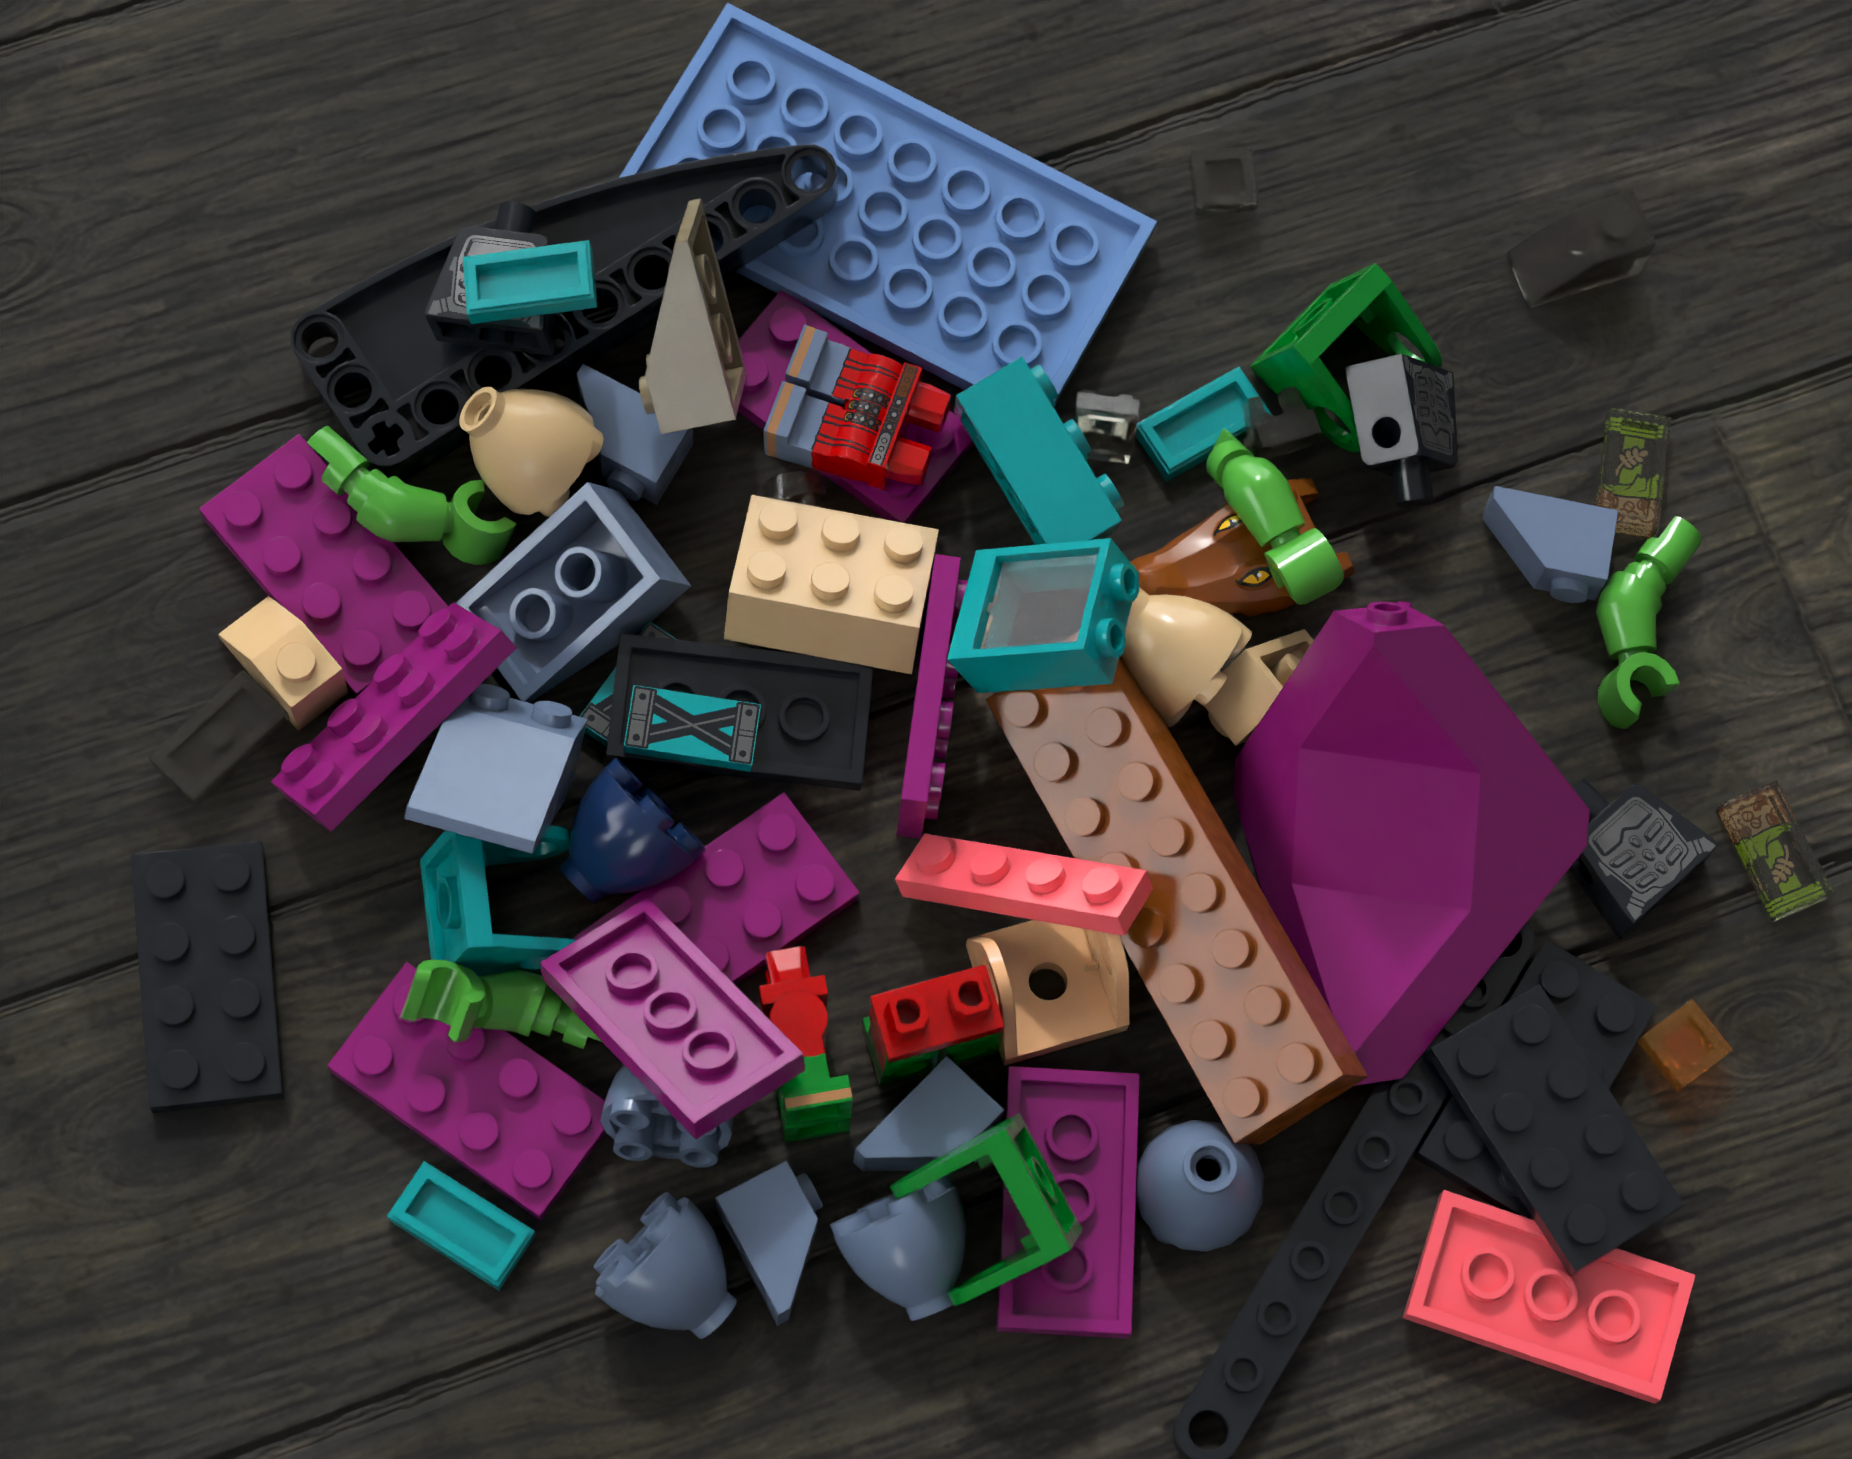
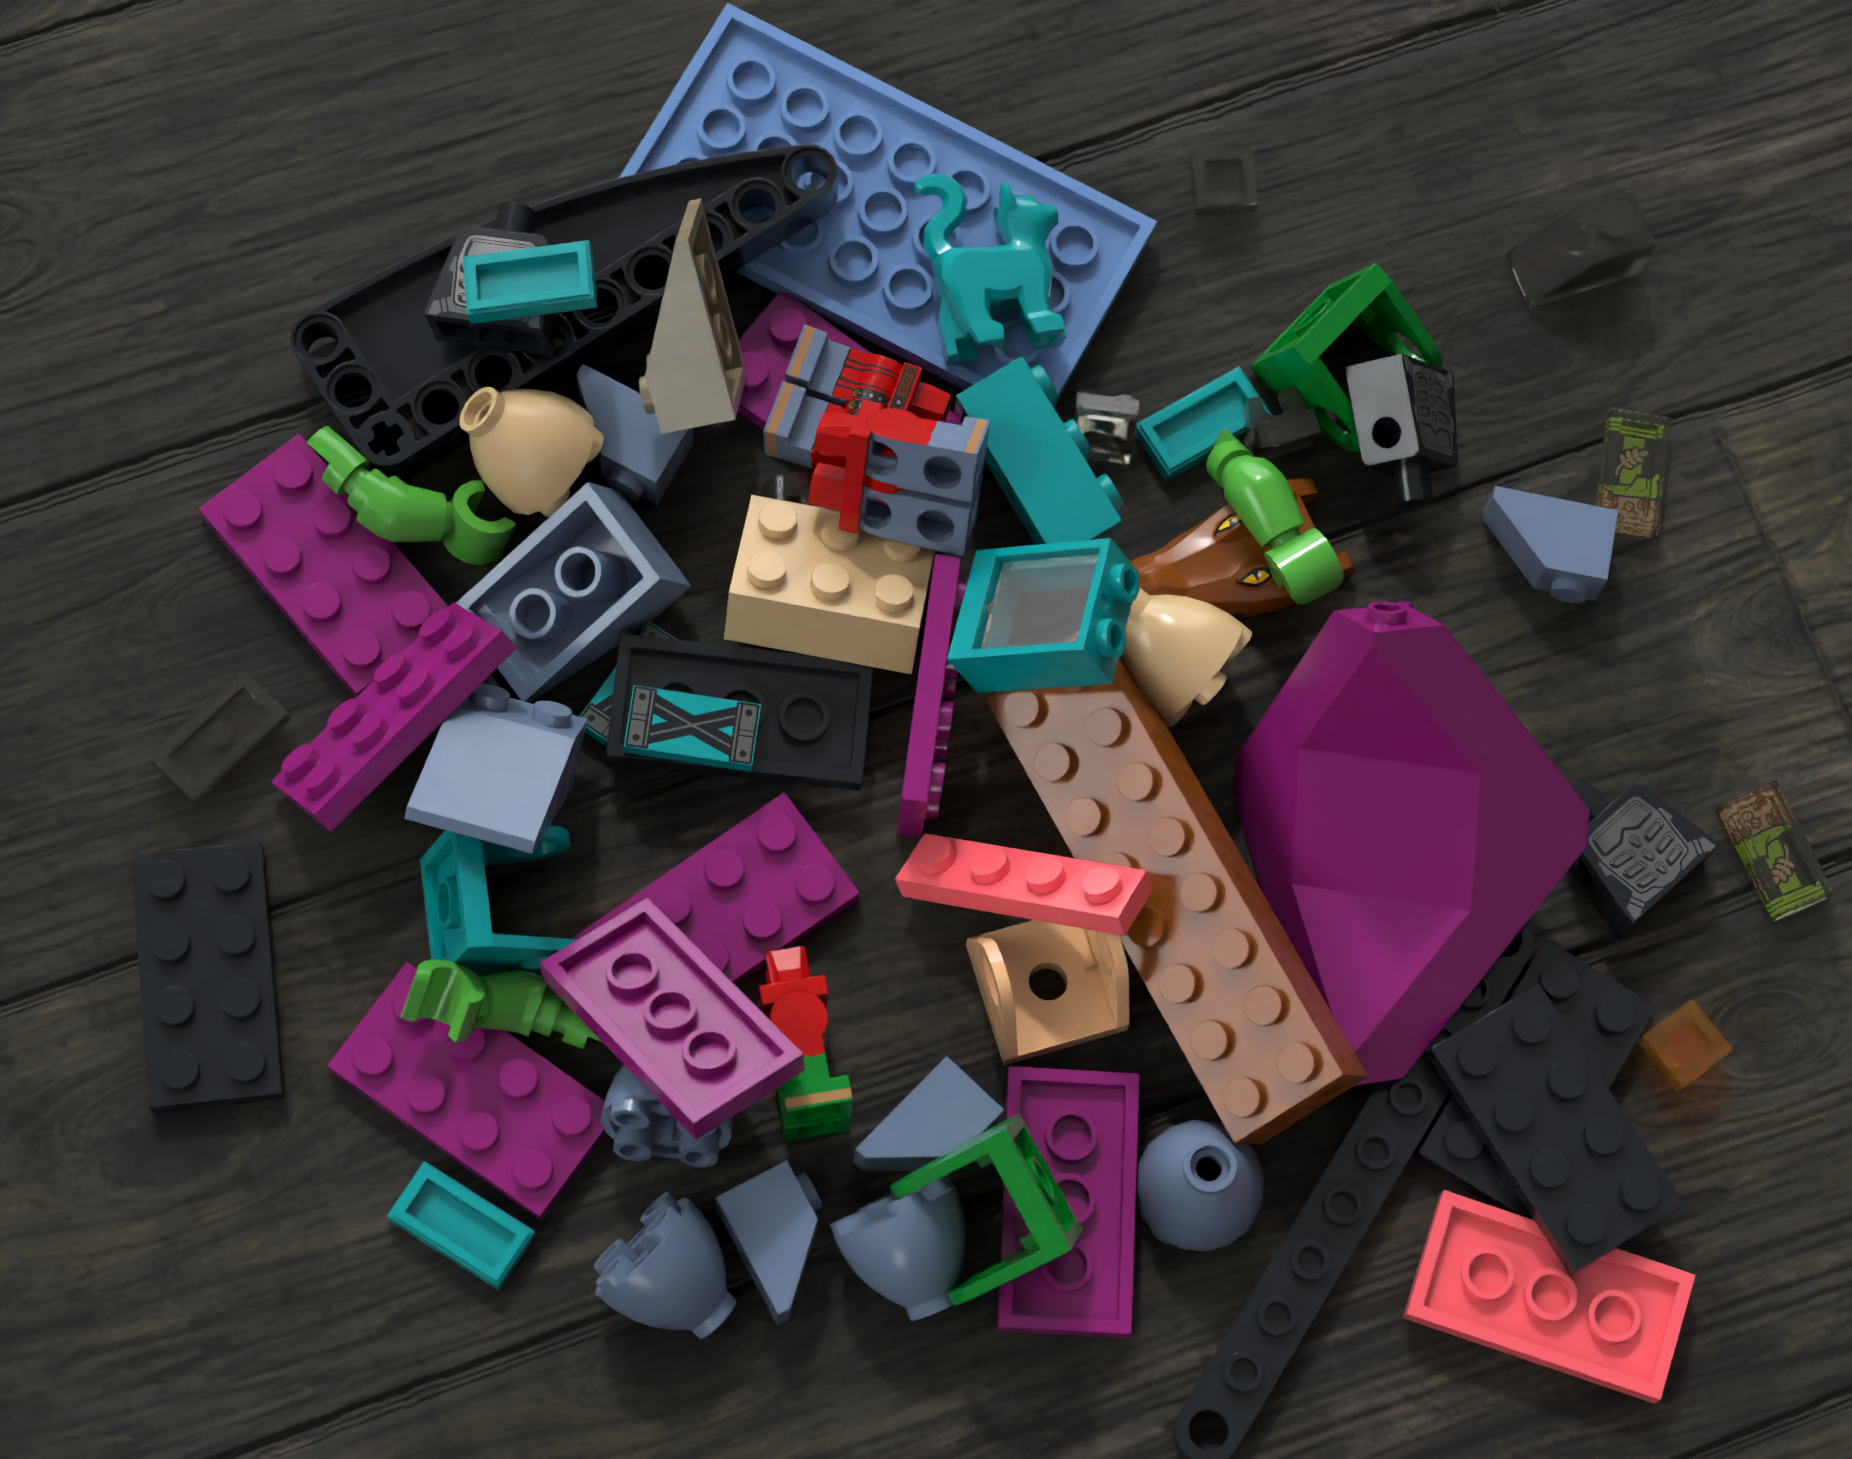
(286, 661): tan slope -> none
(625, 838): dark blue piece -> none
(902, 475): none -> sand blue hips
(932, 1018): red hips -> none
(991, 279): none -> teal animal
(1254, 684): tan slope -> none
(1628, 621): bright green piece -> none

